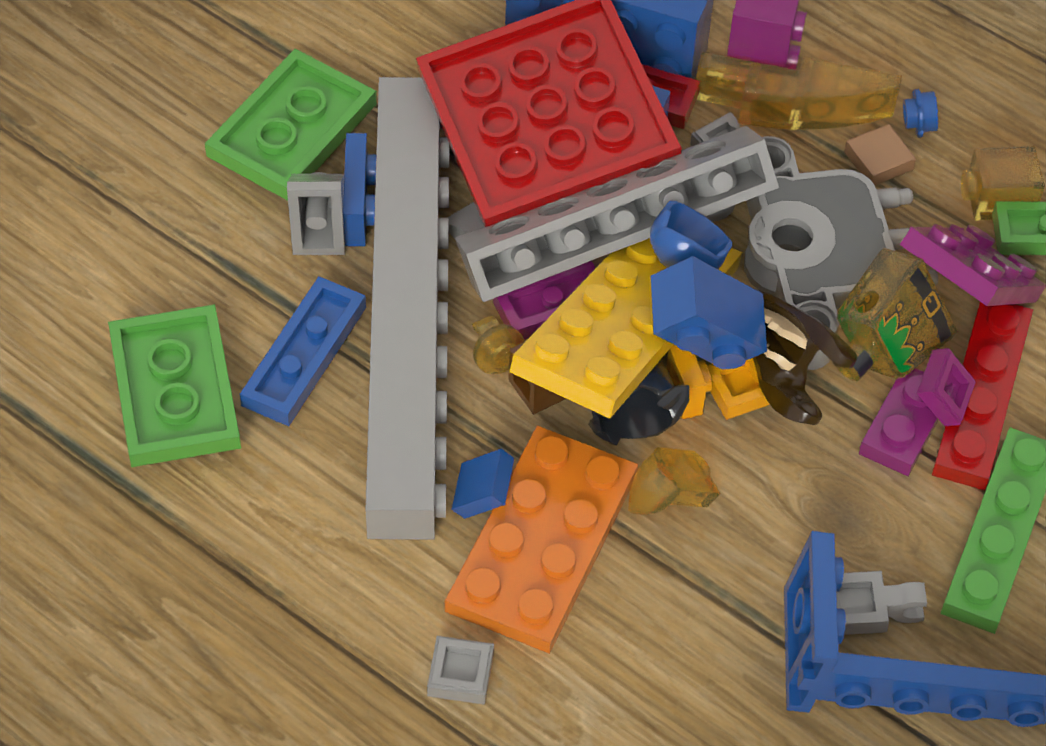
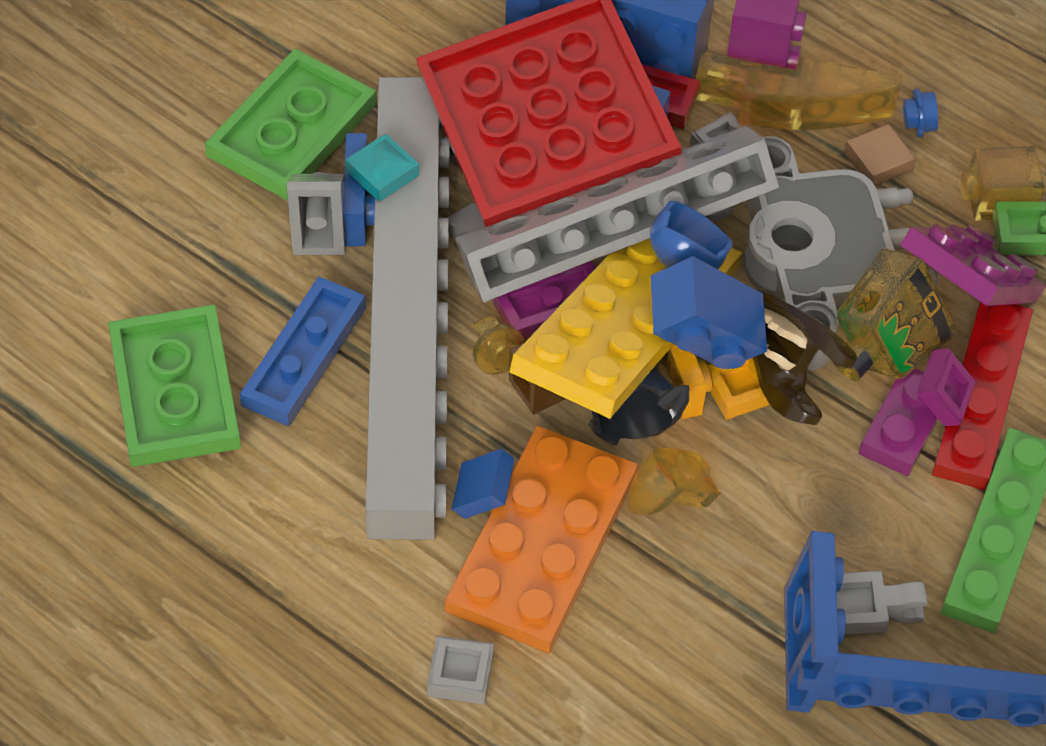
(382, 167): none -> teal tile

